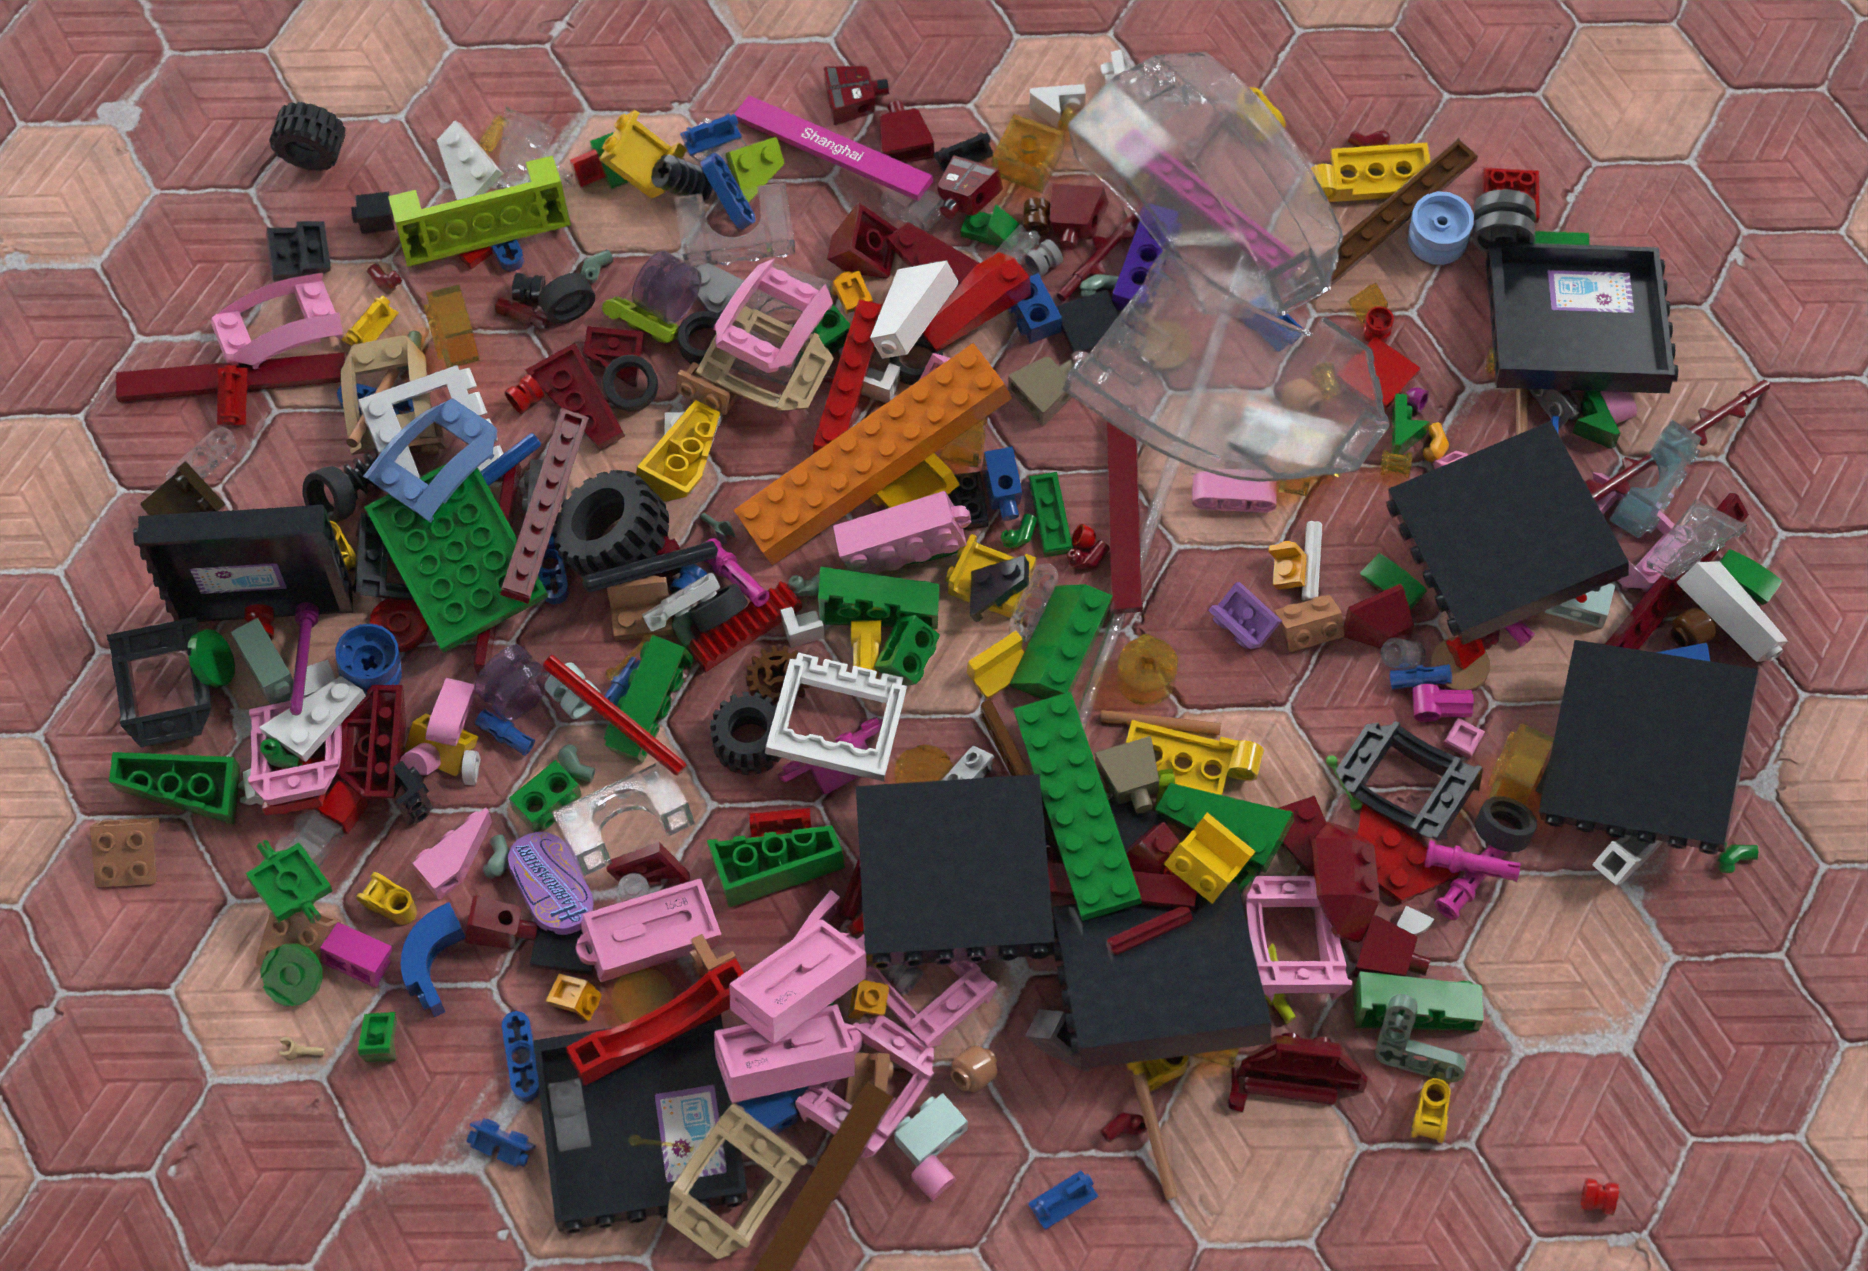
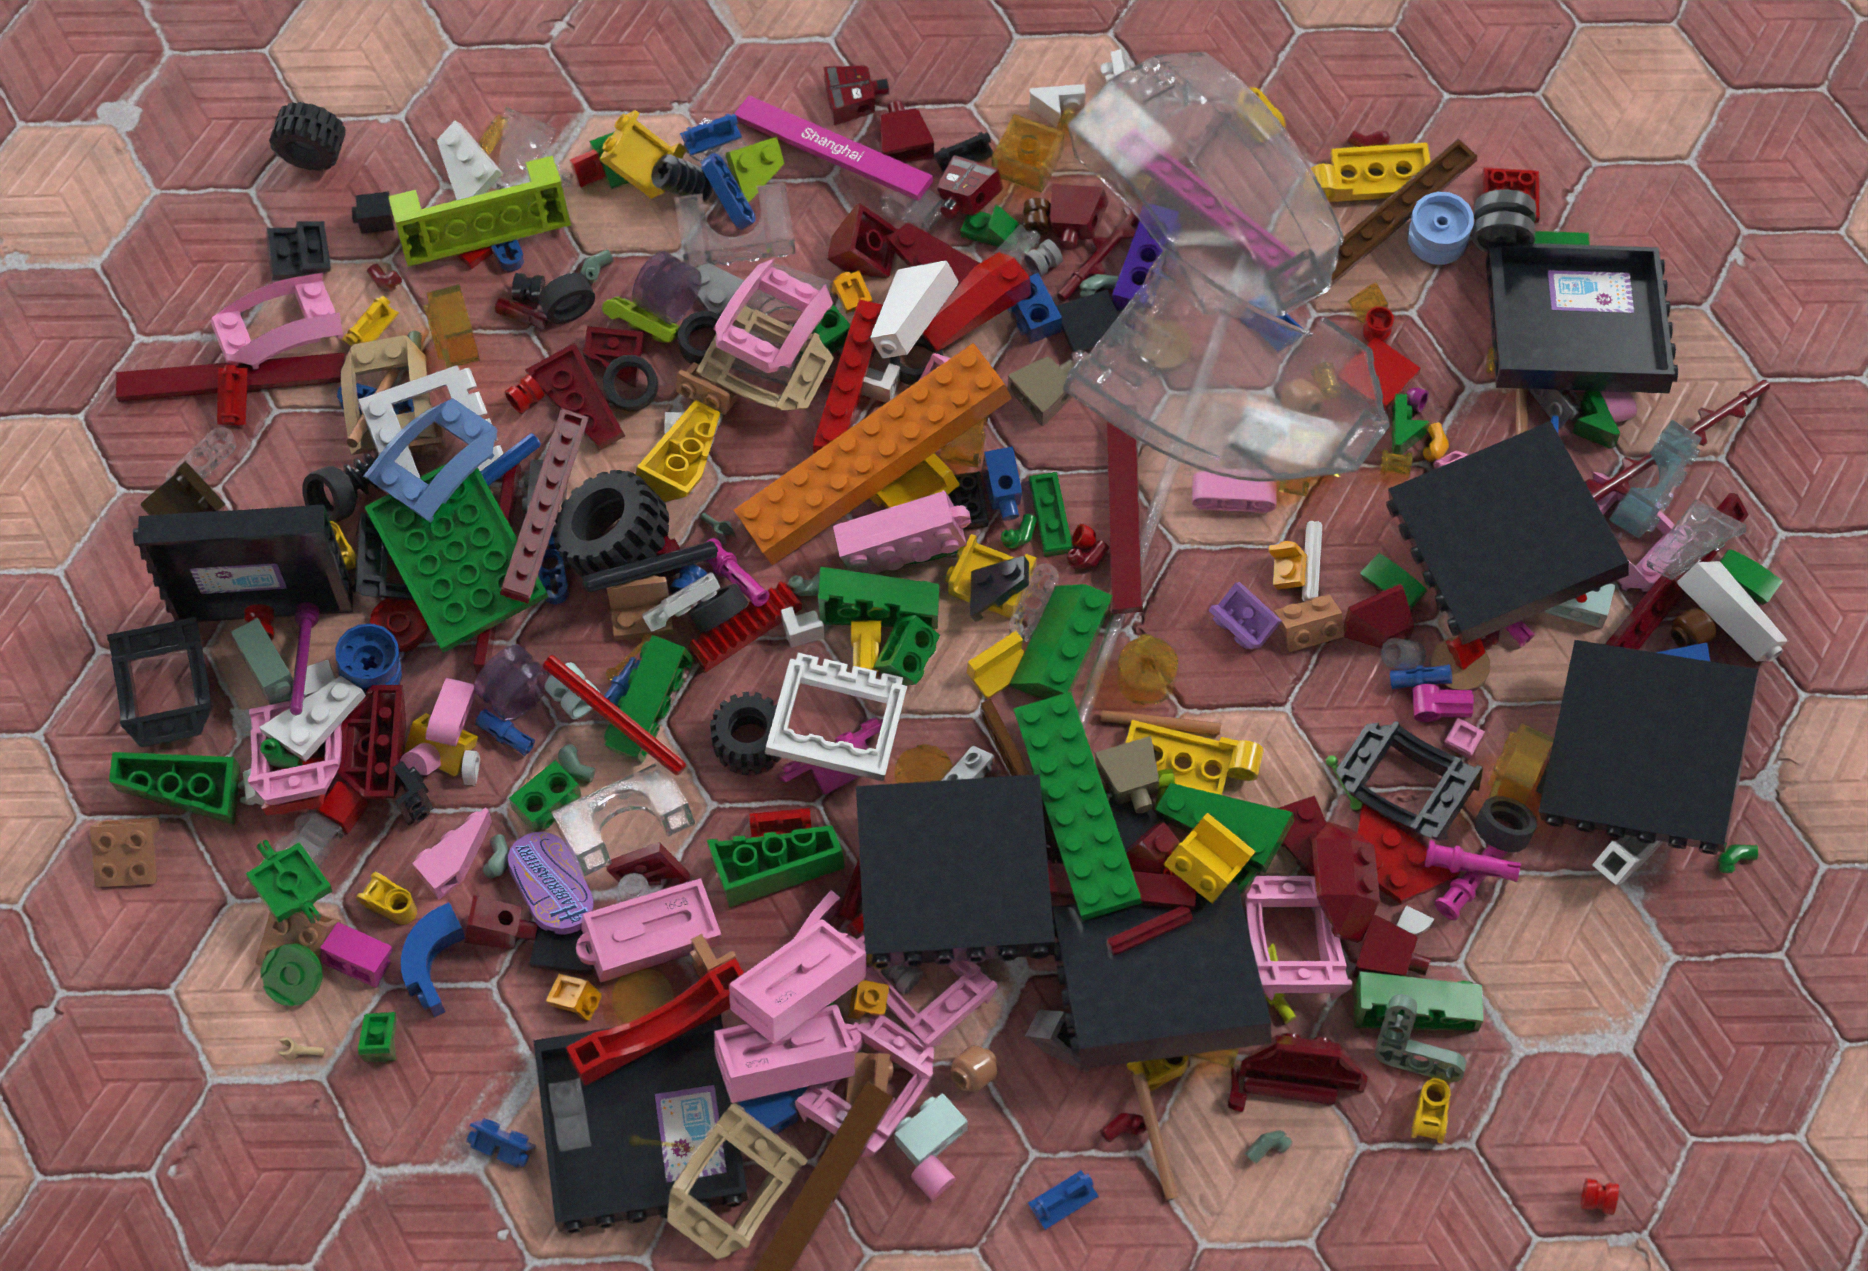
(211, 658): green tile -> none
(509, 1036): blue beam -> none
(681, 627): sand green arm -> none
(771, 665): reddish brown gear -> none
(1266, 1142): none -> sand green arm

